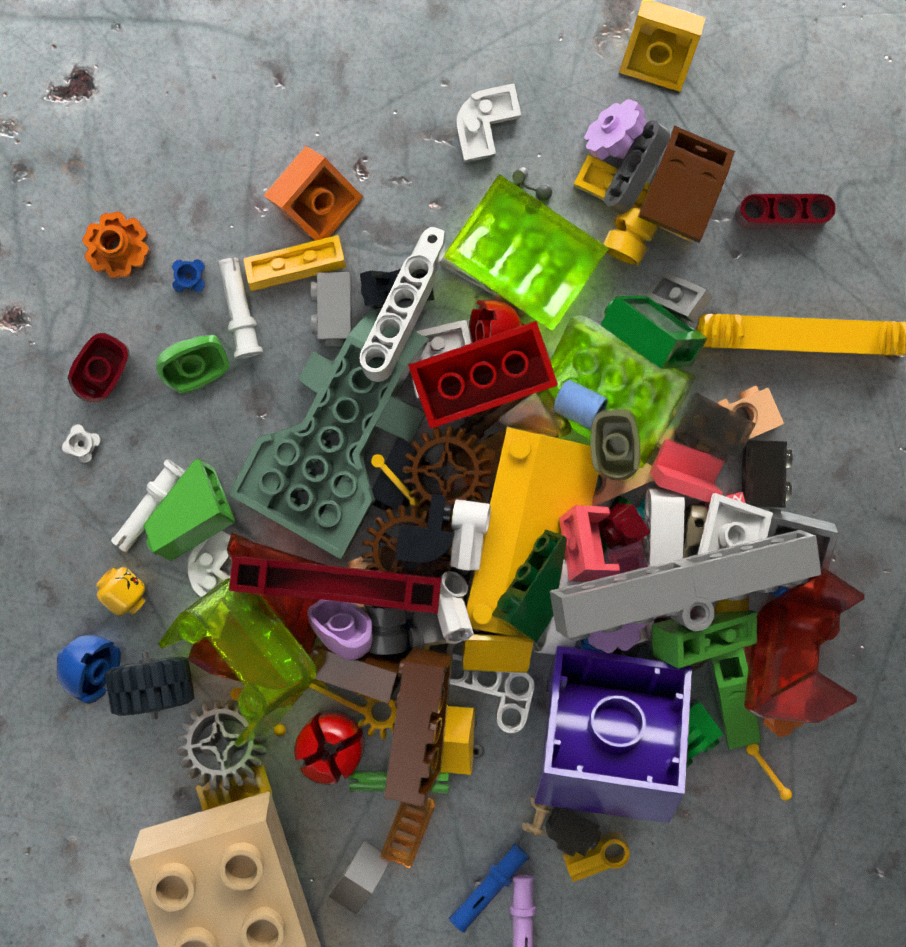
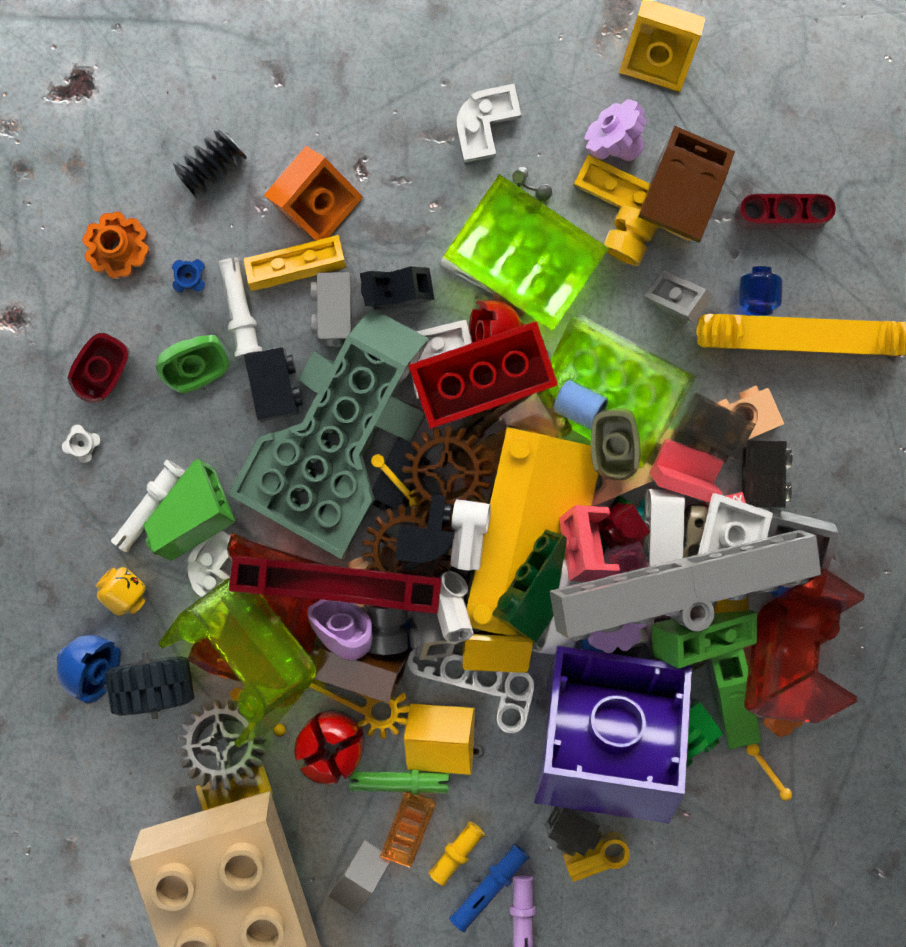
(208, 161): none -> black piece
(273, 384): none -> black brick
(419, 726): reddish brown wedge -> none
(426, 256): white piece -> none
(456, 853): none -> yellow pin
(536, 826): tan piece -> none
(629, 183): dark grey beam -> none
(653, 331): green window -> none
(760, 291): none -> clear blue head

